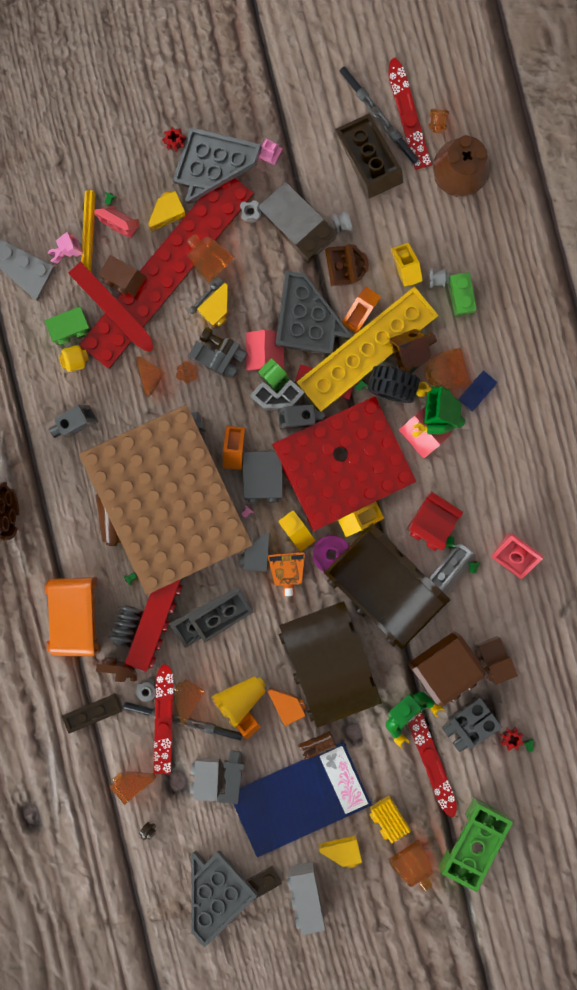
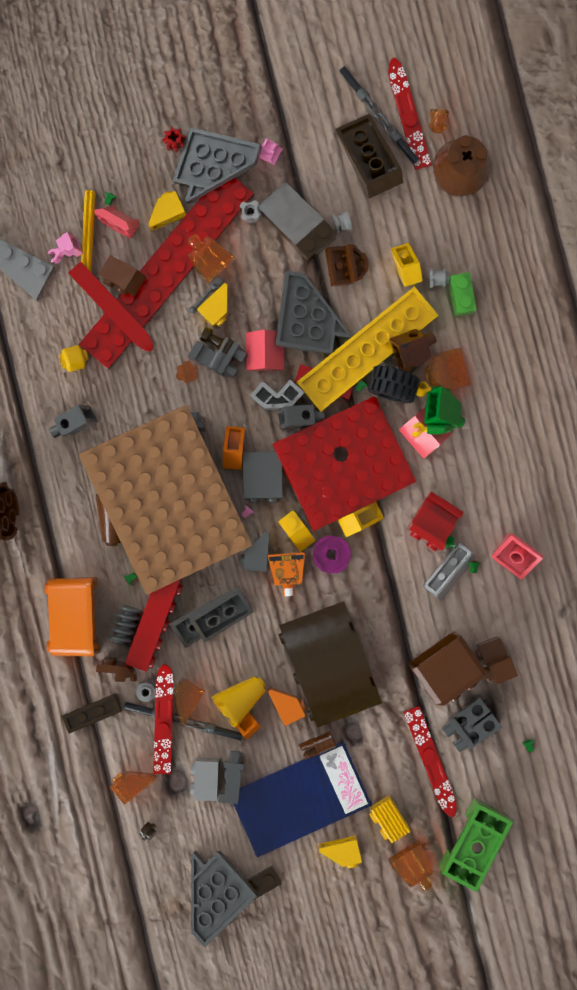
(68, 325): bright green brick -> none
(149, 375): clear orange slope -> none
(274, 375): bright green plate -> none
(306, 898): light grey brick -> none
(361, 309): orange slope -> none
(386, 586): dark brown panel -> none
(406, 712): green torso -> none
(477, 391): clear blue plate -> none
(517, 740): red gear -> none

